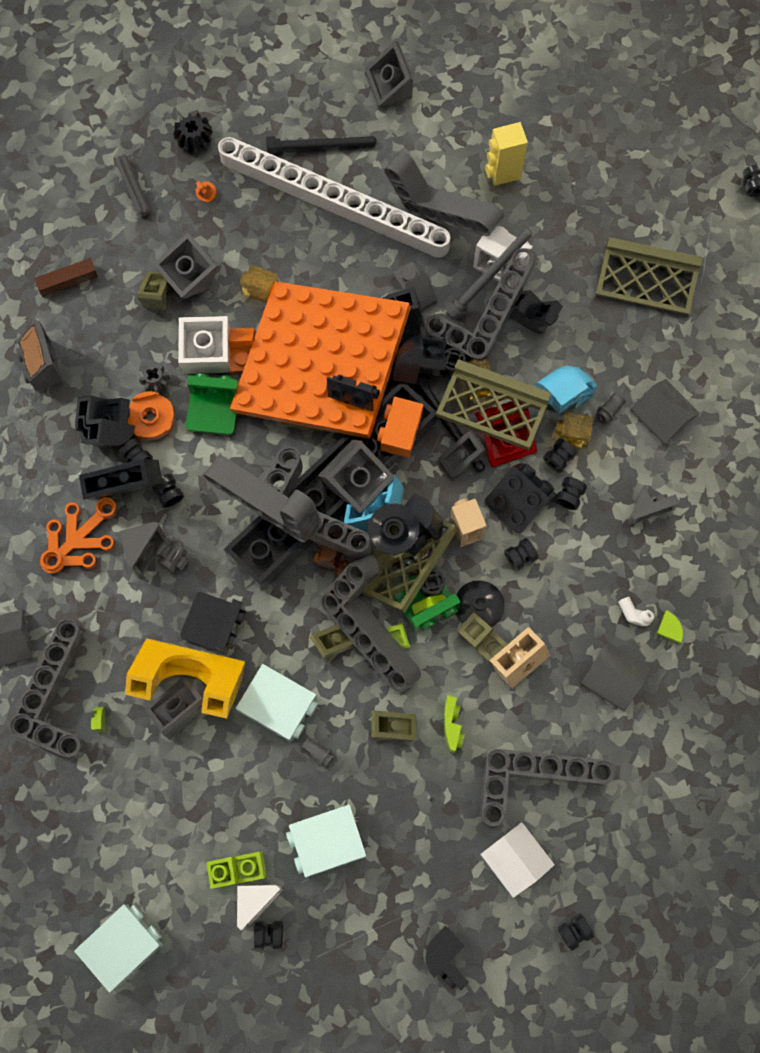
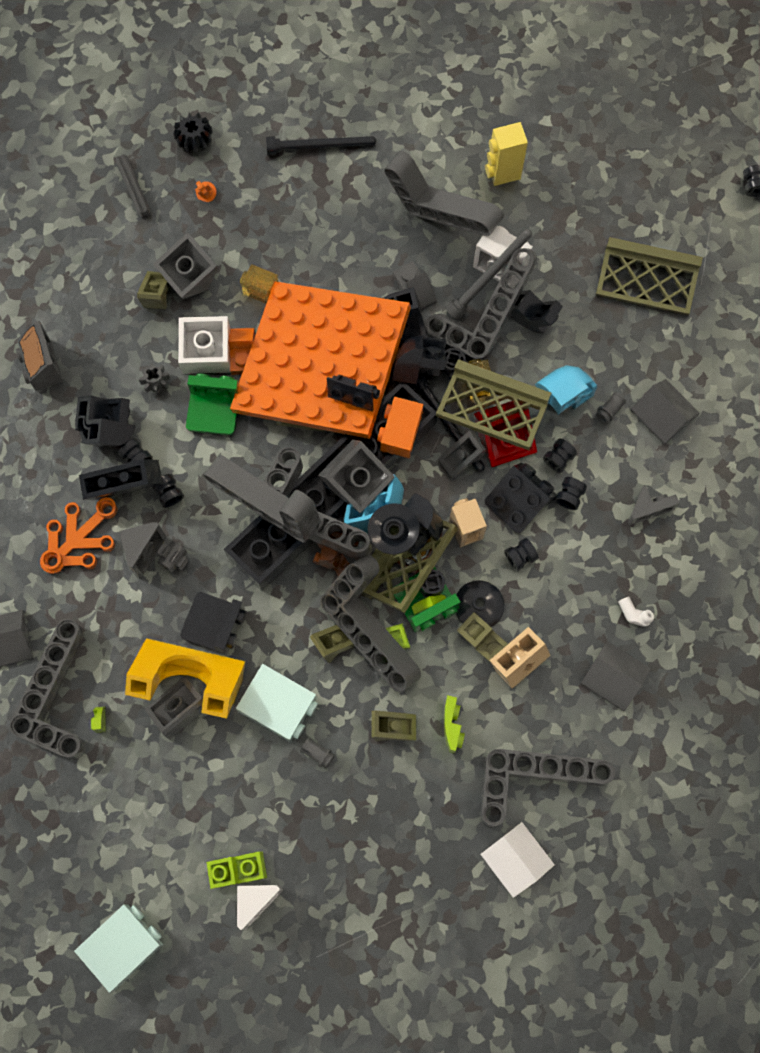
(66, 277): reddish brown piece -> none
(160, 425): orange plate -> none
(262, 937): black wheel -> none
(325, 841): light aqua brick -> none
(341, 205): white beam -> none
(390, 76): dark grey slope -> none
(440, 952): black brick -> none
(570, 934): black wheel -> none
(575, 429): clear yellow brick -> none
(670, 628): lime tile -> none

